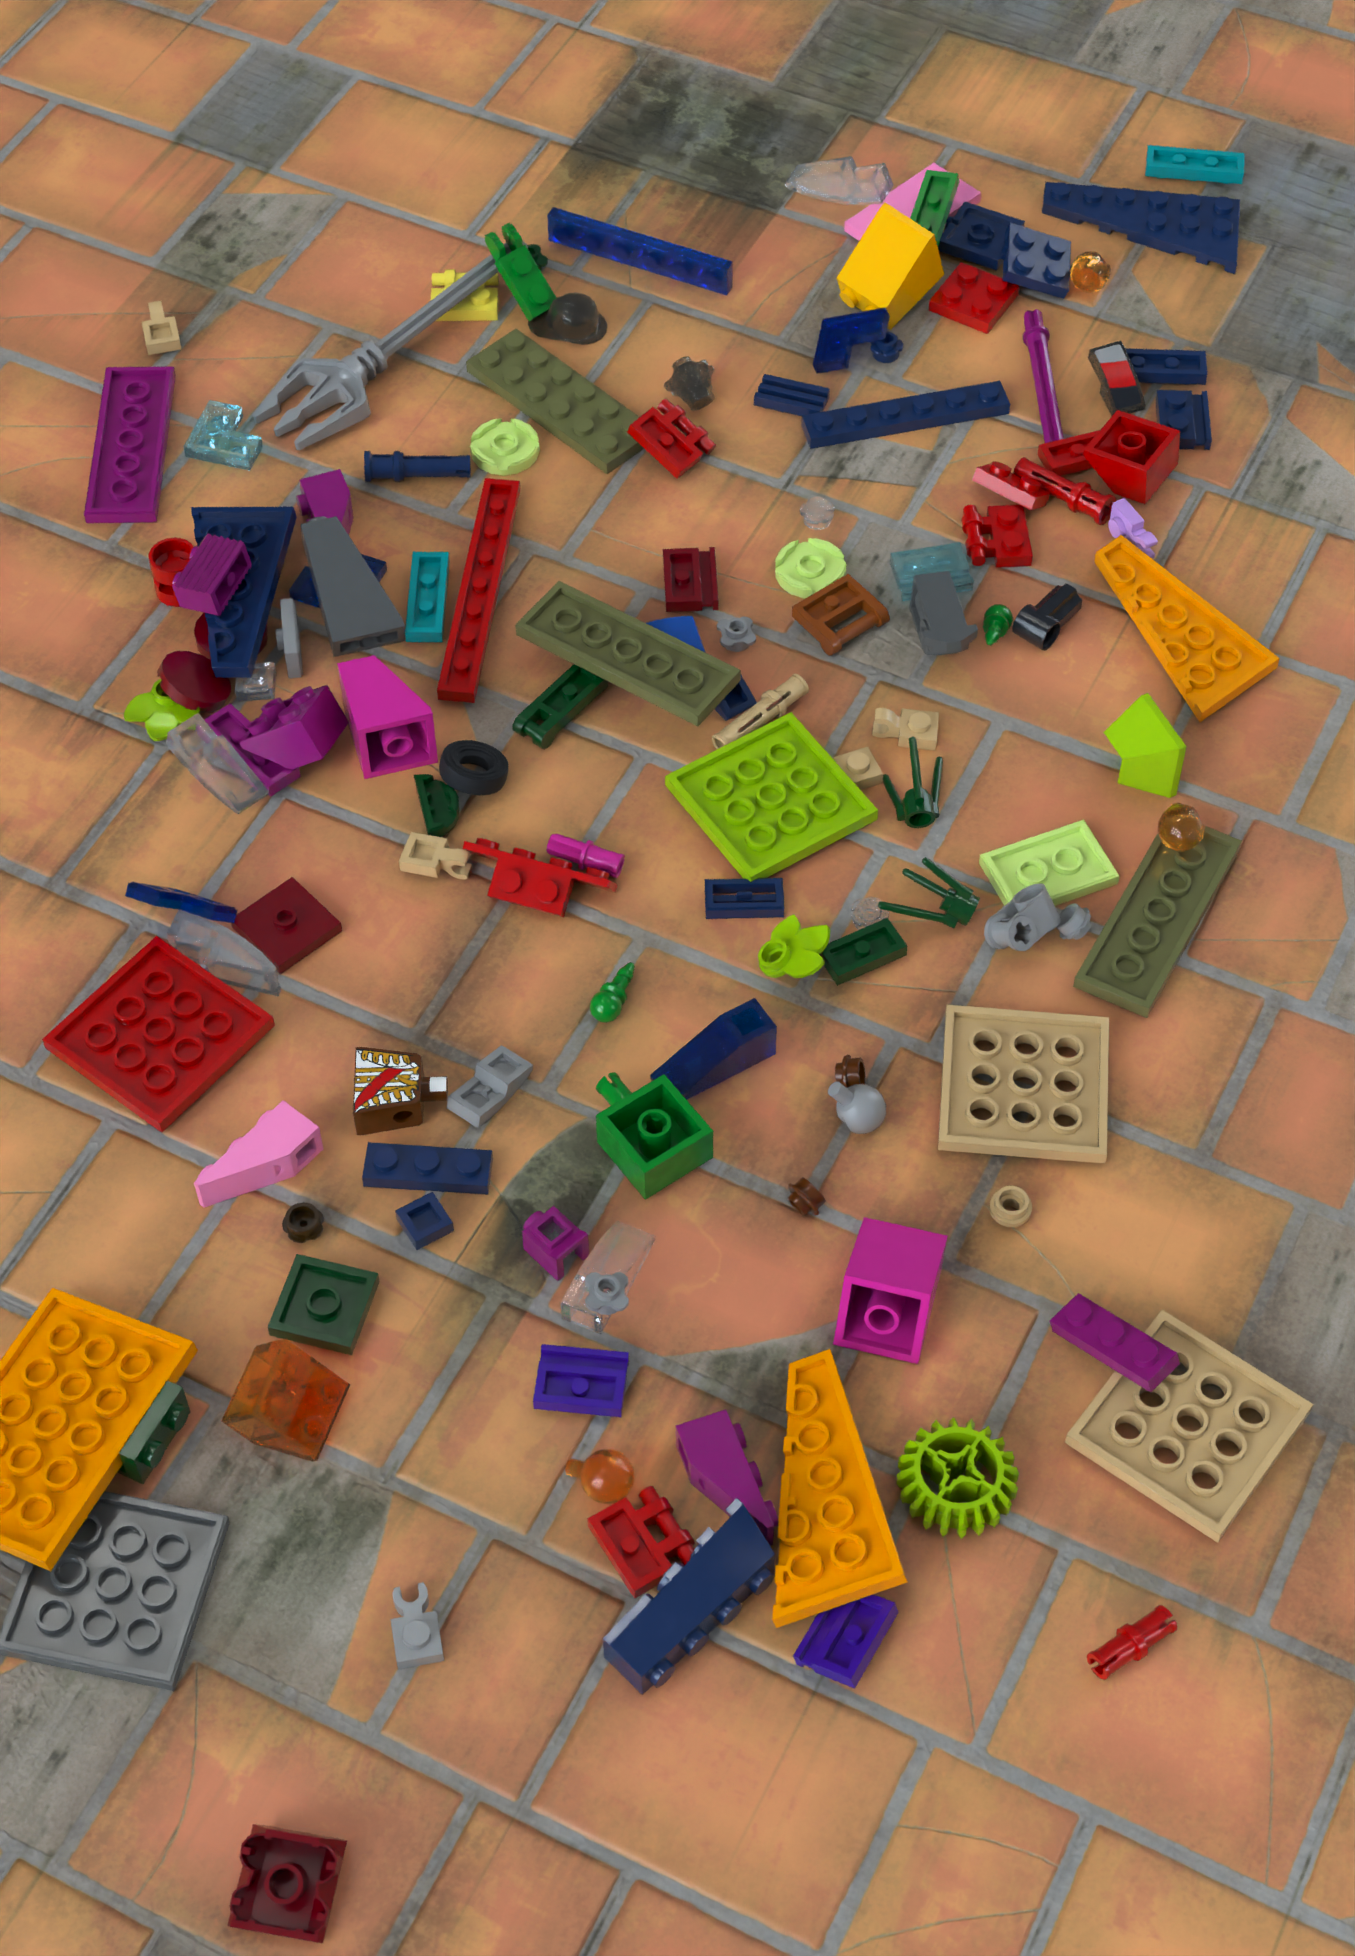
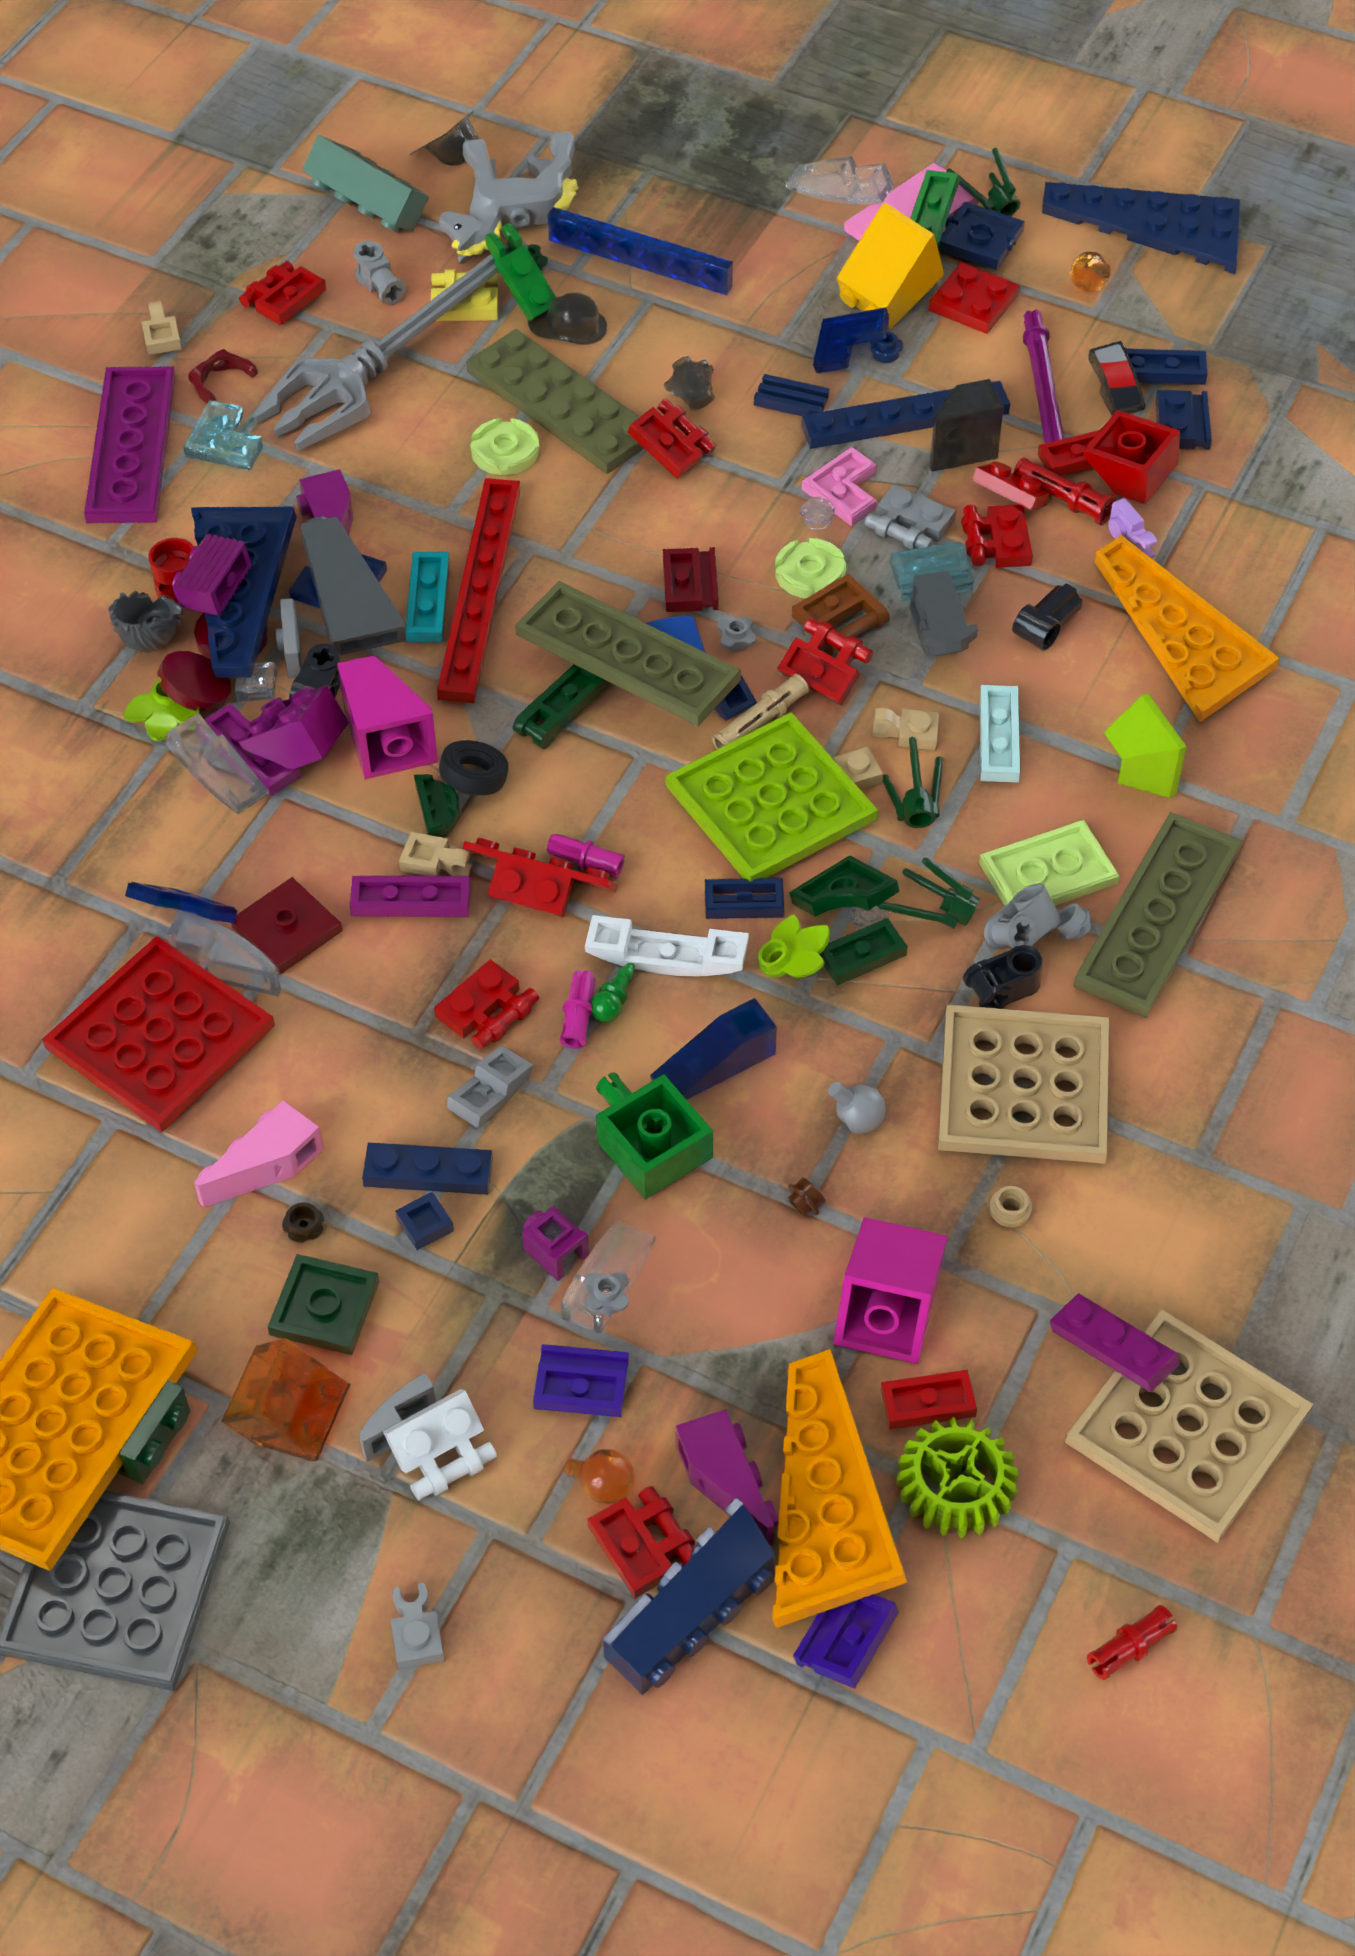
(145, 623): none -> dark grey hair
(199, 374): none -> dark red cap
(283, 292): none -> red plate
(286, 1883): dark red slope -> none
(319, 670): none -> black piece
(365, 183): none -> sand green wedge
(376, 274): none -> light grey connector
(392, 1090): torso -> none
(398, 466): dark blue pin -> none
(401, 1405): none -> light grey slope
(410, 896): none -> magenta plate
(432, 1433): none -> white plate
(449, 146): none -> clear smoke piece
(478, 998): none -> red plate
(510, 199): none -> light grey animal
(578, 1010): none -> dark pink axle
(666, 952): none -> white slope
(822, 672): none -> red plate
(839, 484): none -> bright pink tile
(844, 885): none -> dark green tile
(850, 1071): reddish brown plate -> none
(910, 518): none -> light grey plate
(928, 1399): none -> red plate
(967, 426): none -> clear smoke slope
(996, 623): green bar -> none
(999, 734): none -> light aqua plate
(1000, 978): none -> black piece
(1001, 196): none -> dark green plant
(1036, 260): dark blue plate -> none
(1180, 827): clear orange piece -> none
(1194, 164): teal plate -> none

